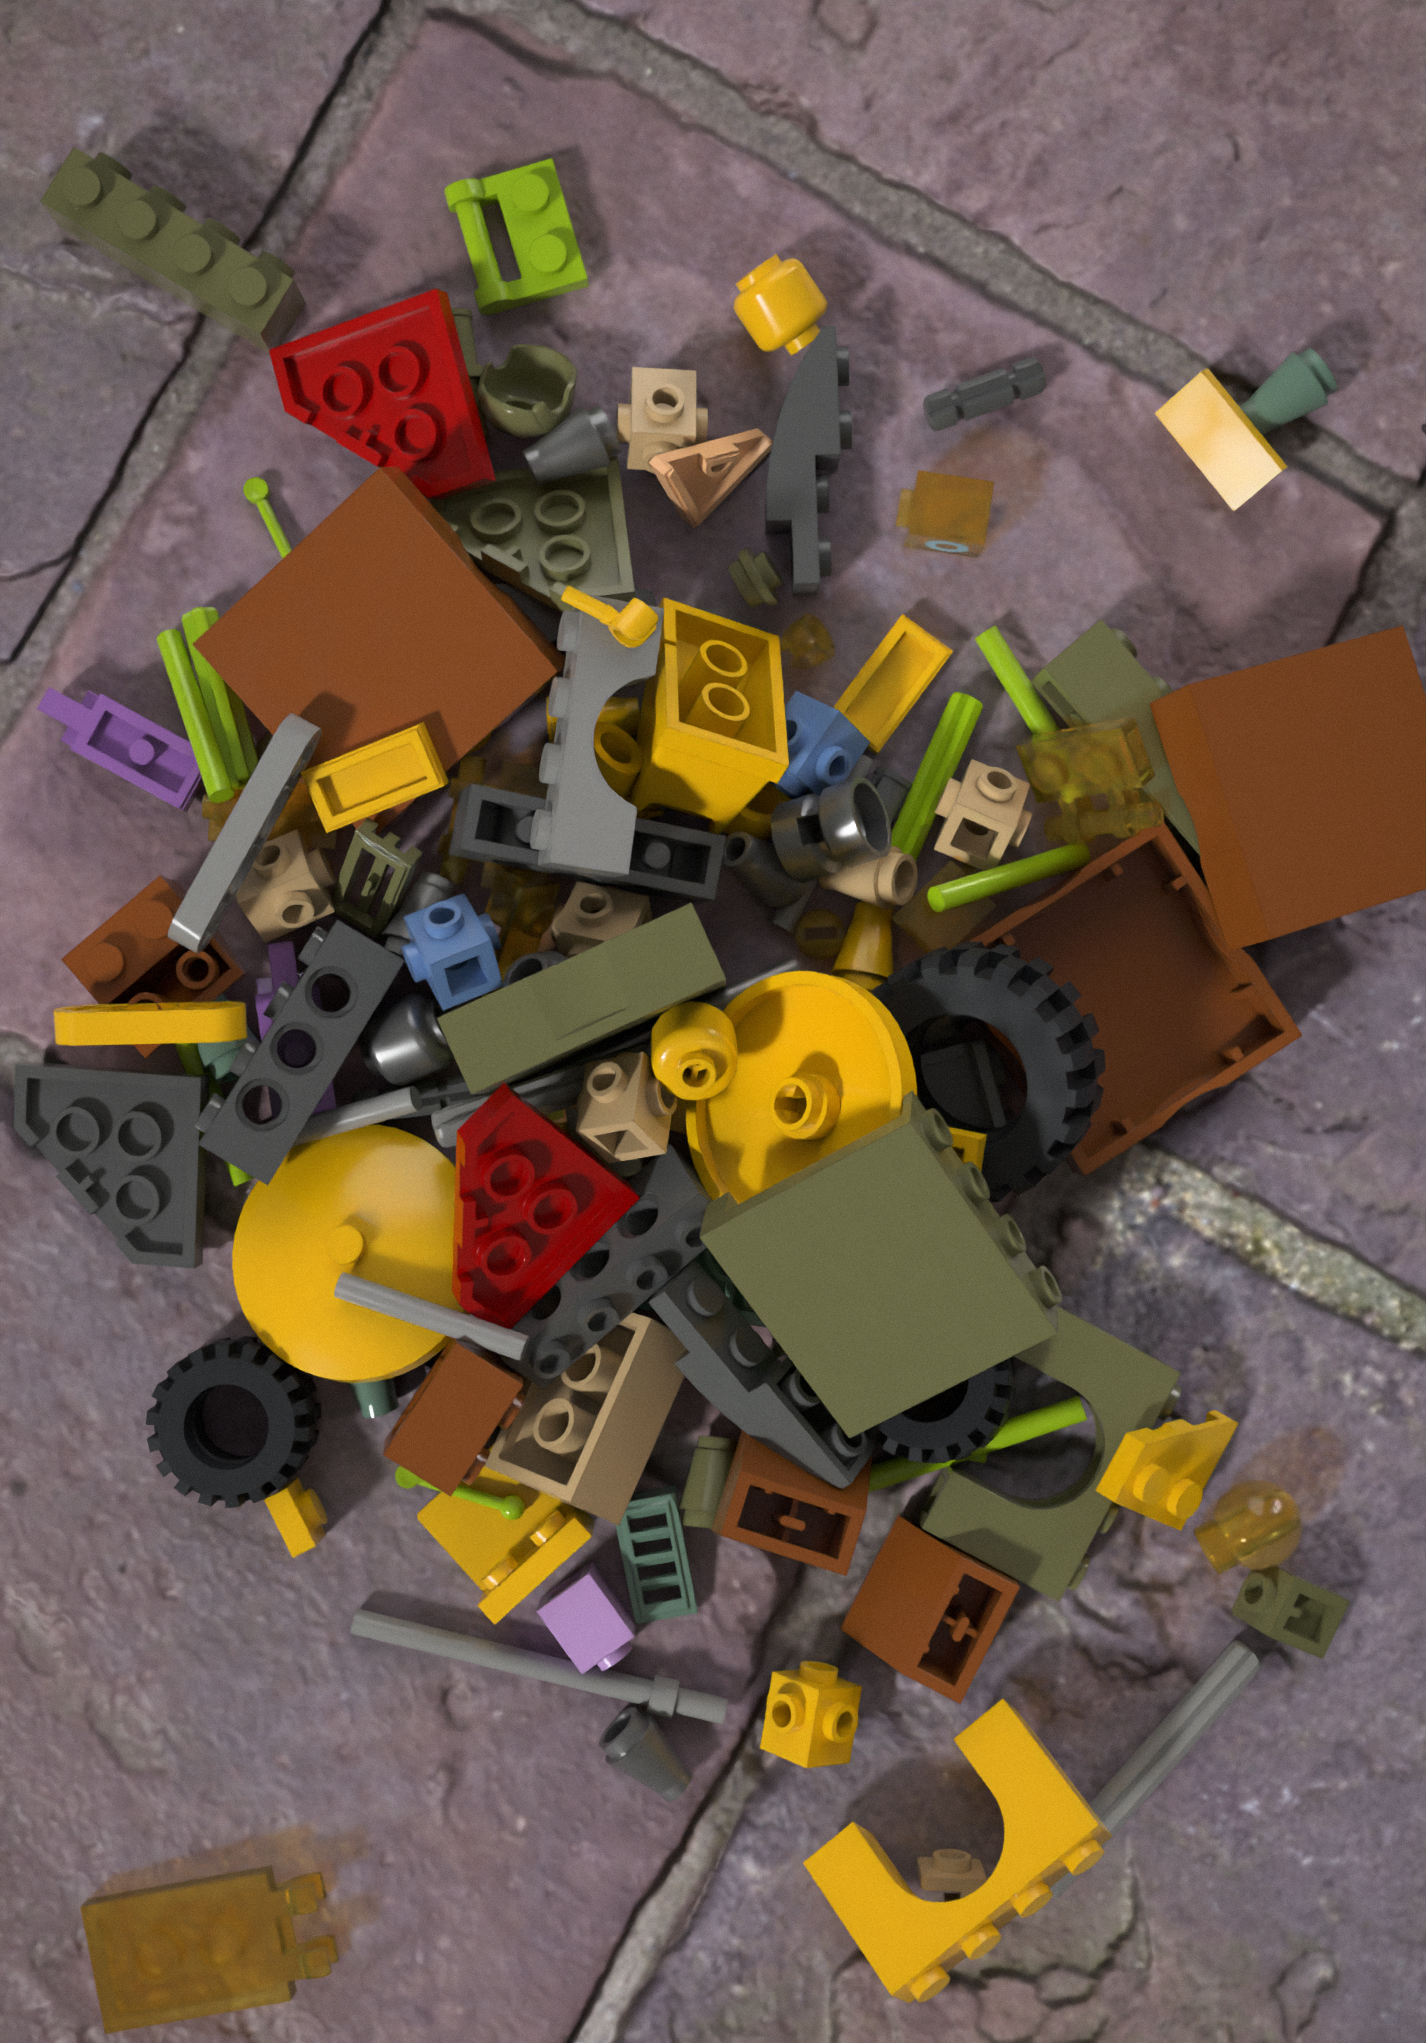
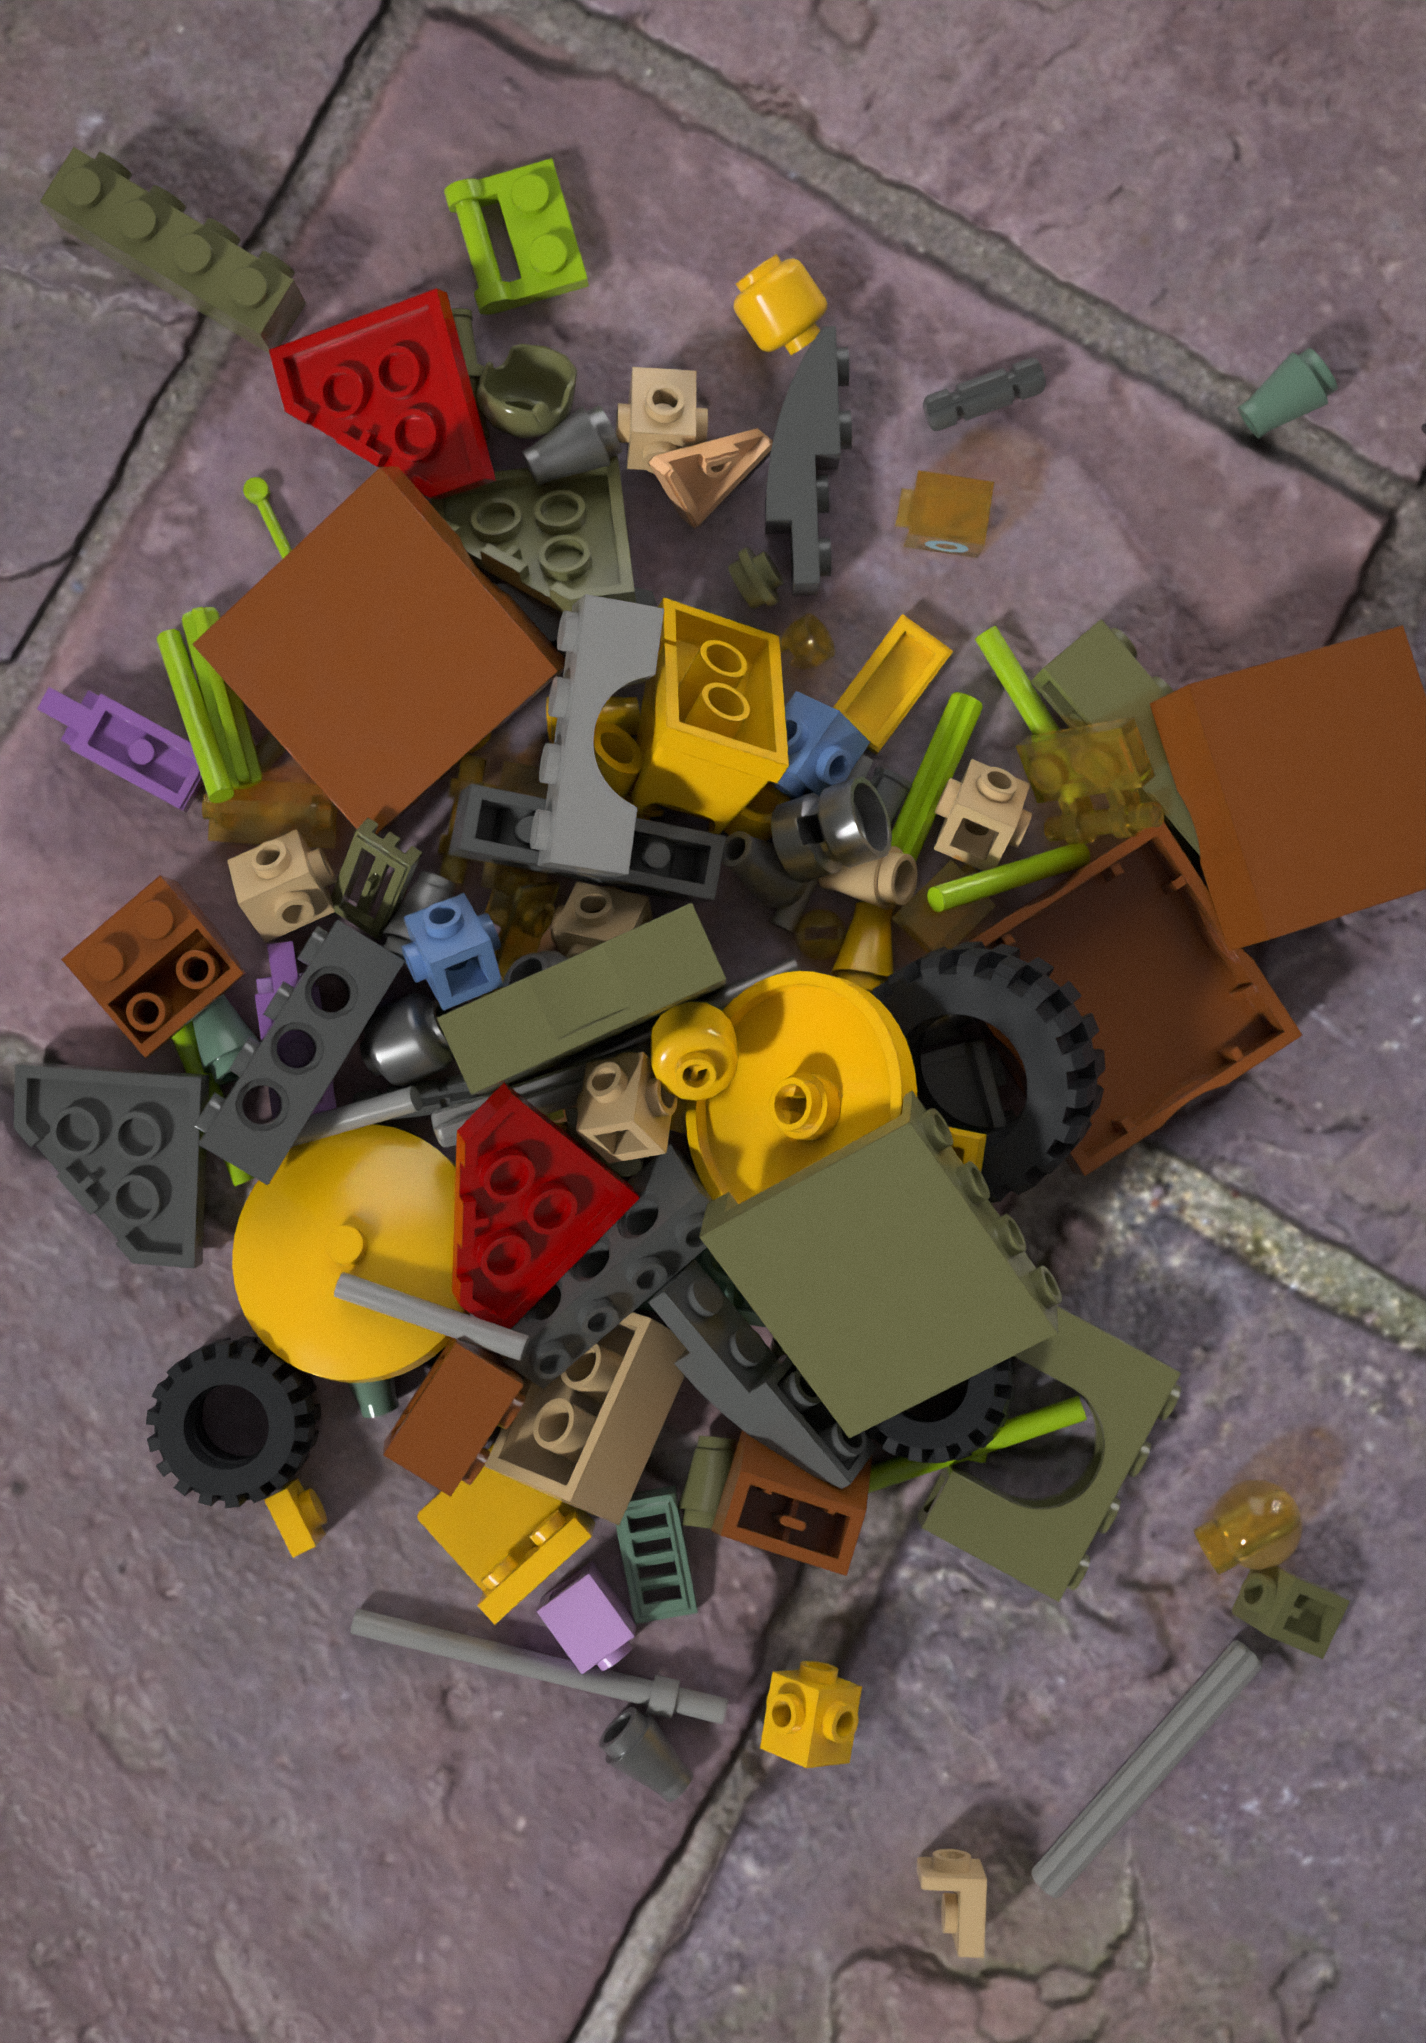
(148, 1025): yellow beam -> none
(203, 1946): clear yellow tile -> none
(244, 833): light grey beam -> none
(375, 777): yellow tile -> none
(511, 1506): lime hinge -> none
(629, 627): yellow hand -> none
(929, 1608): dark orange slope -> none
(1045, 1838): yellow arch -> none
(1167, 1467): yellow wing -> none
(1220, 439): yellow tile -> none

